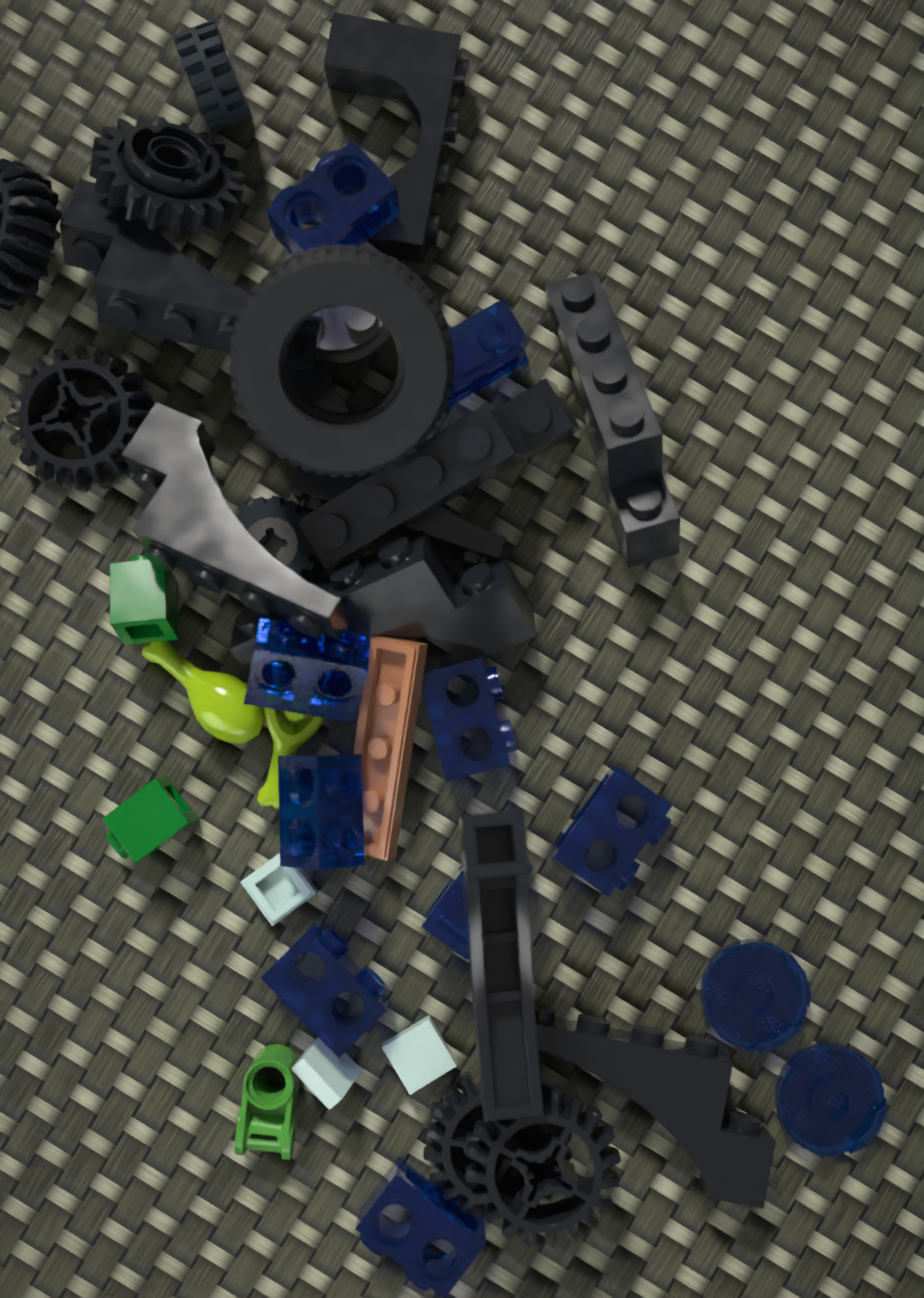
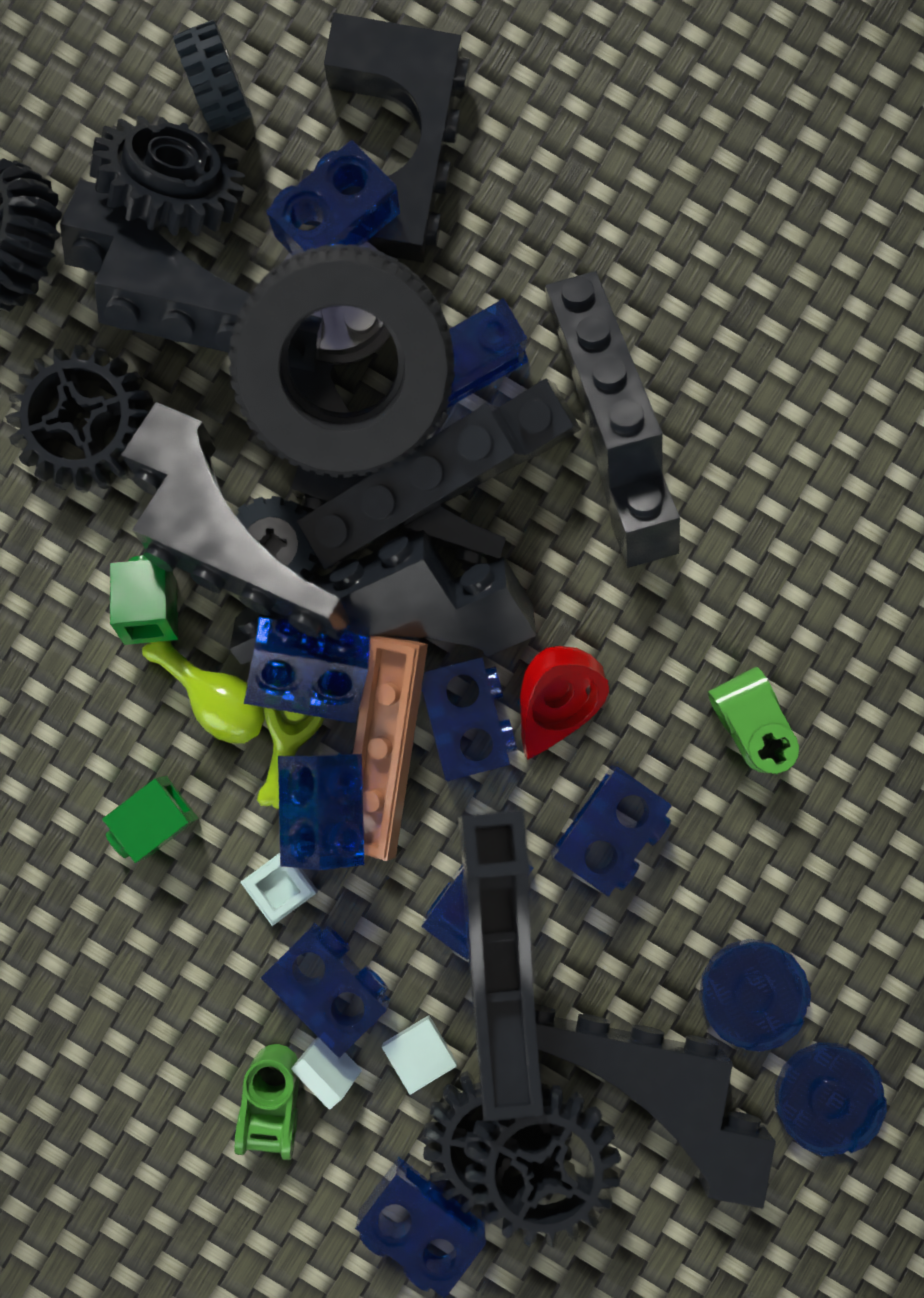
(557, 696): none -> red piece
(748, 713): none -> bright green piece

